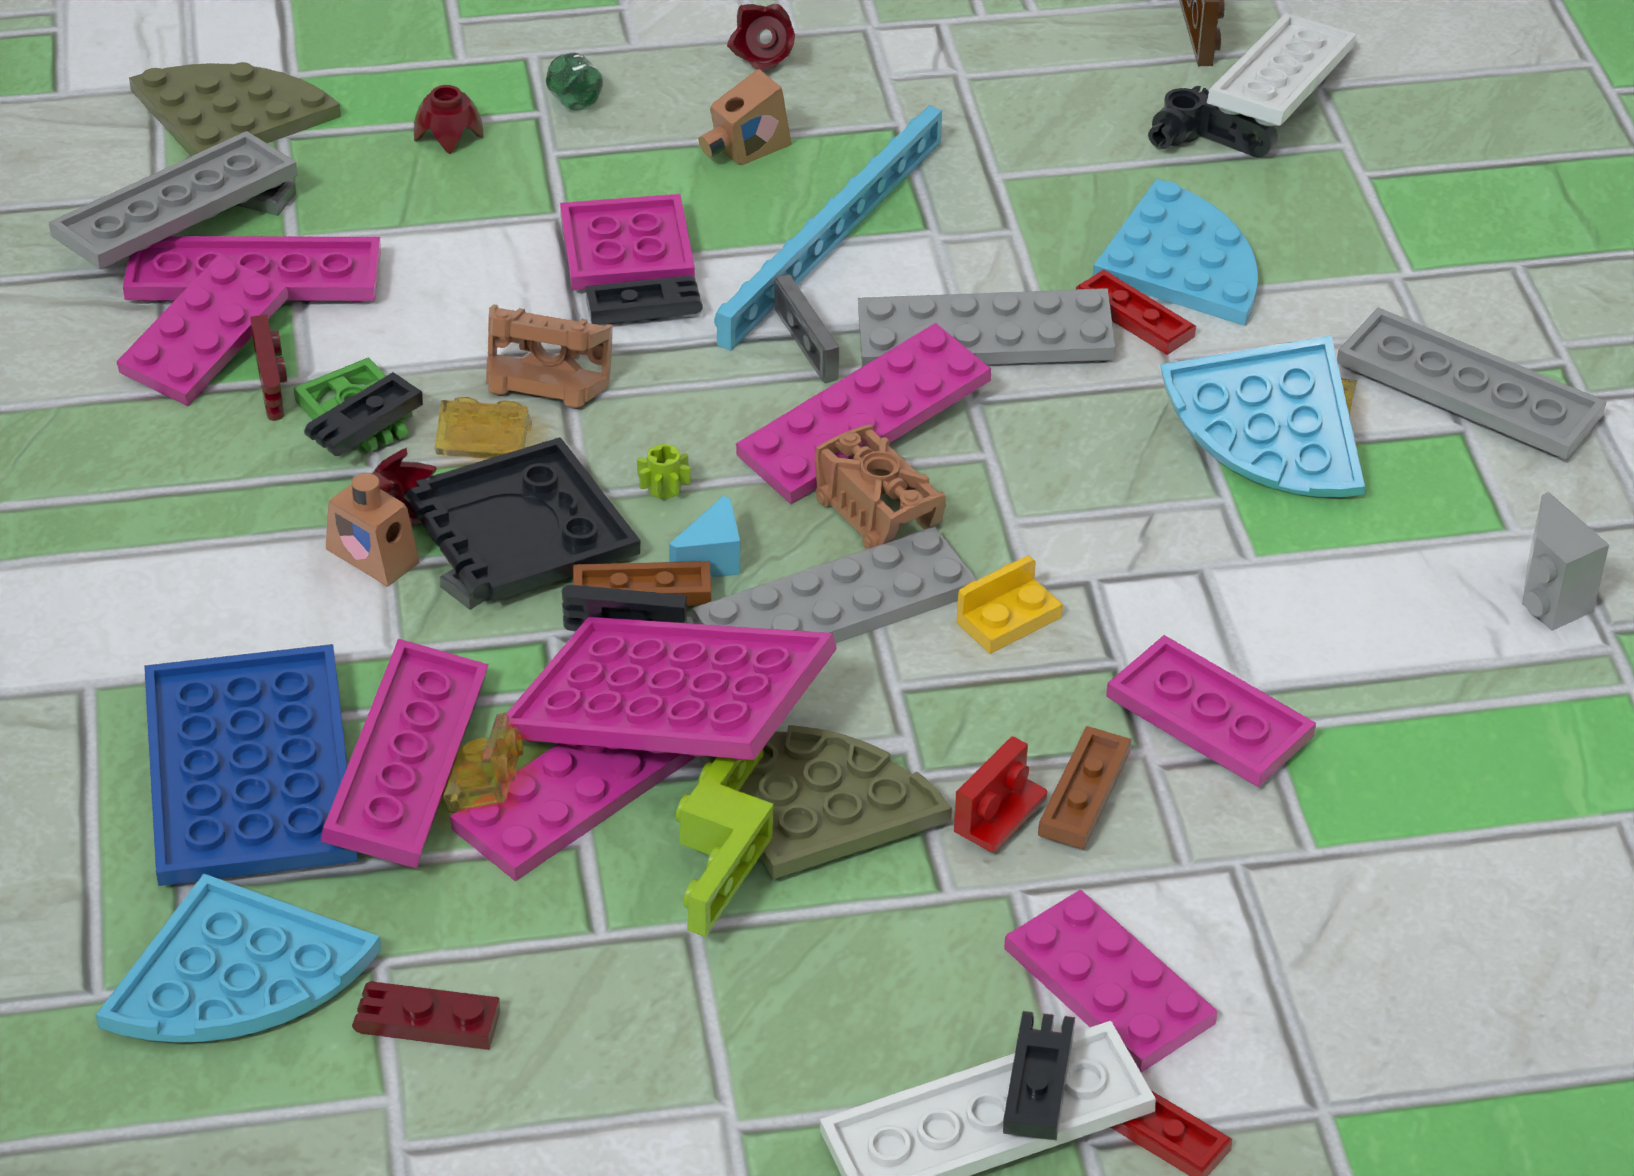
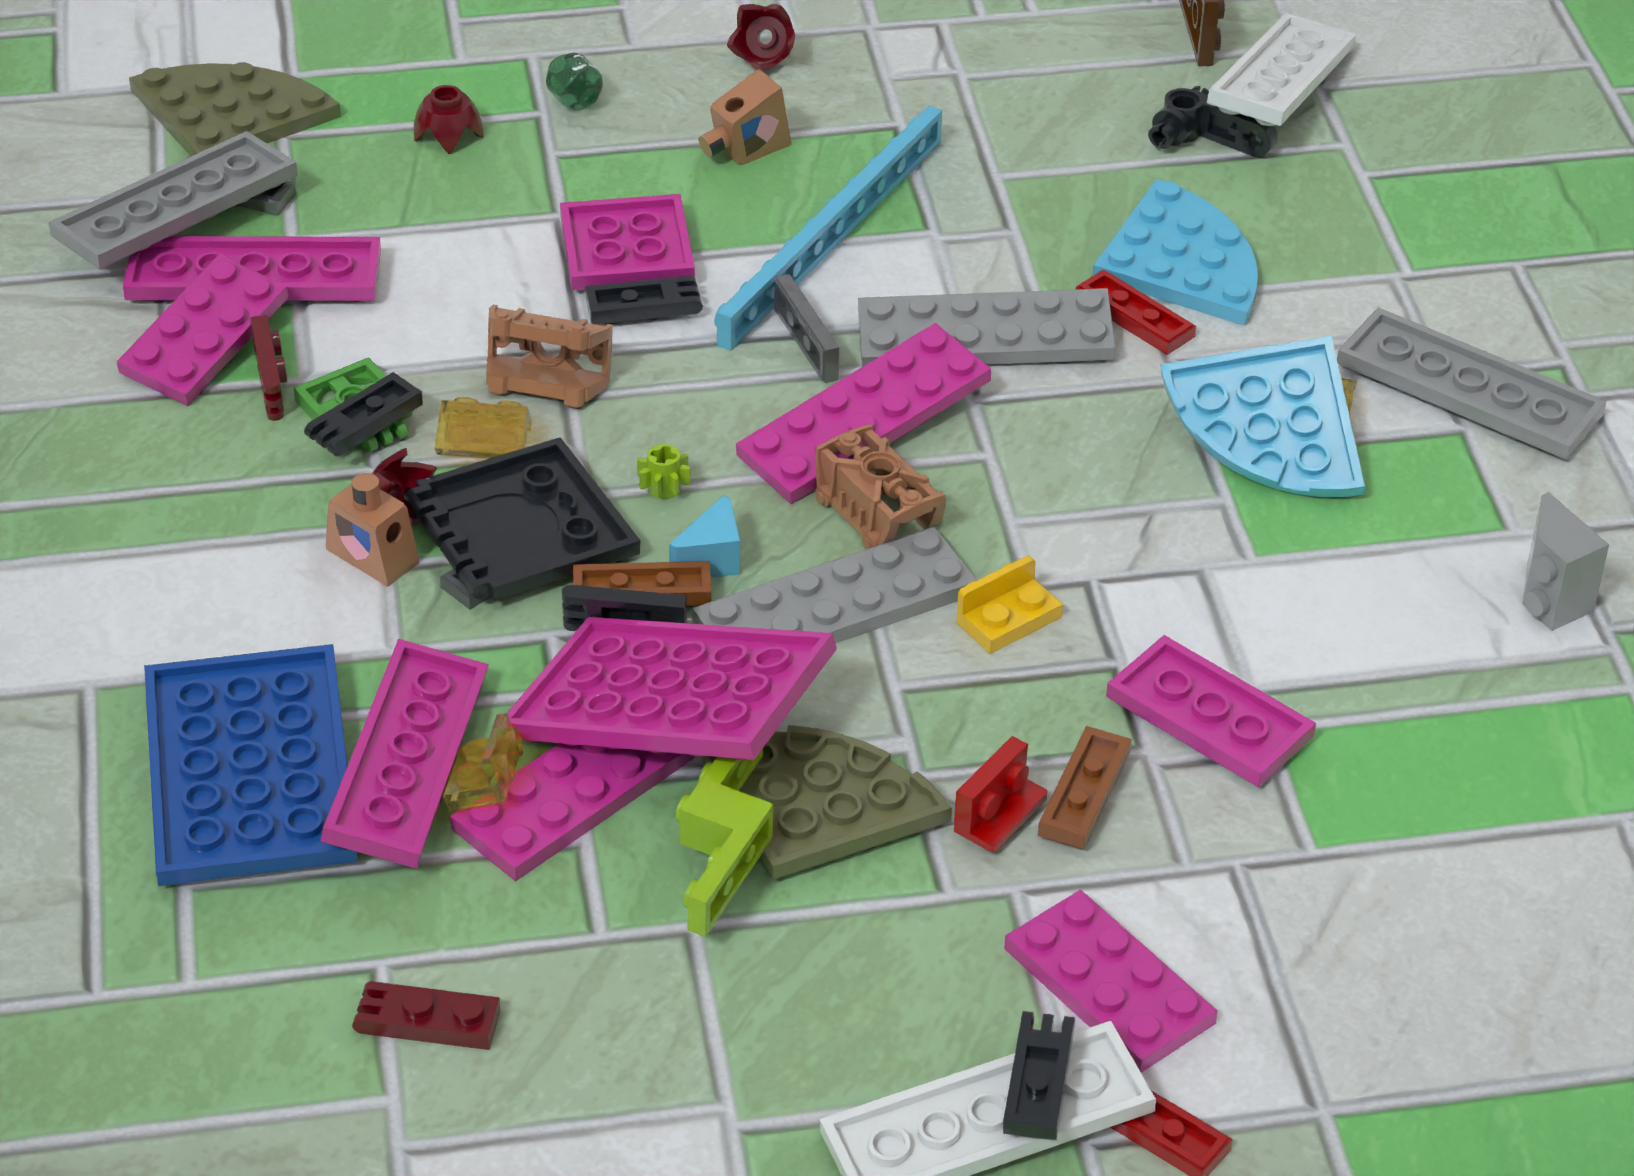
(234, 967): medium azure plate -> none

